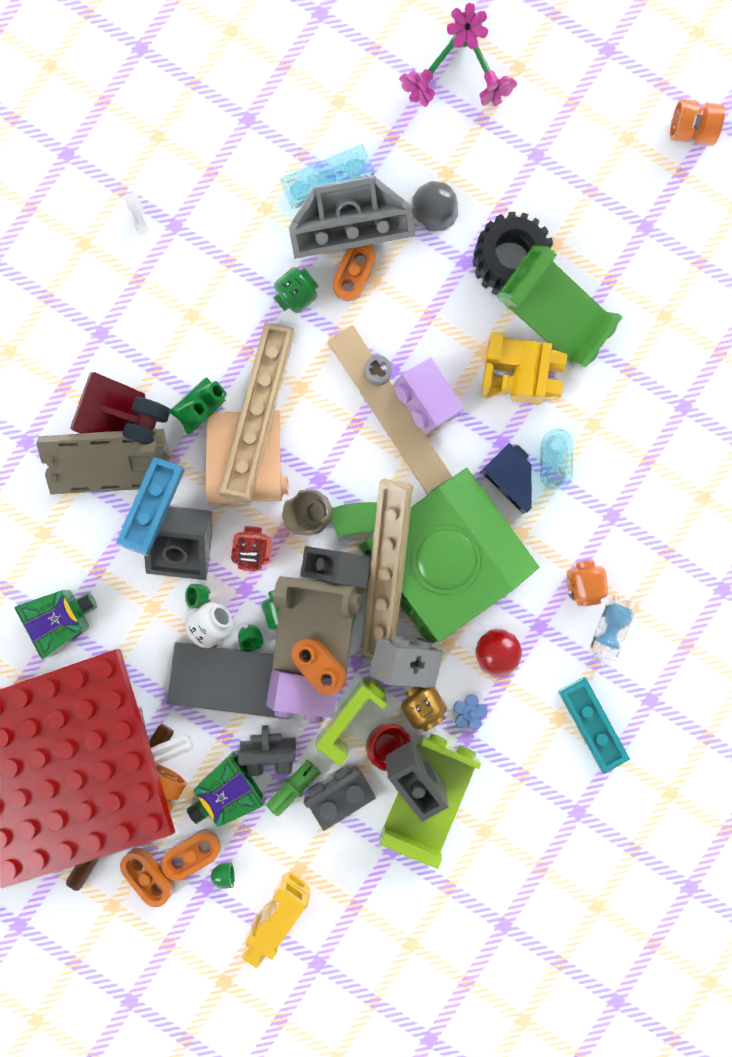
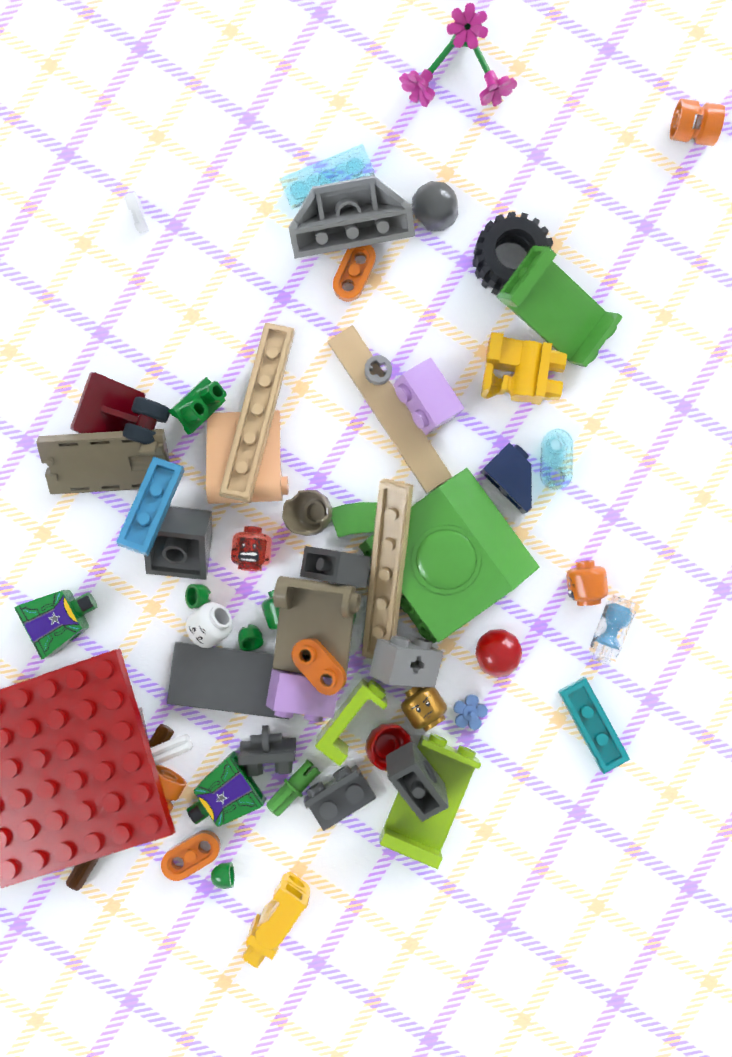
(145, 877): orange plate -> none
(295, 290): green head -> none

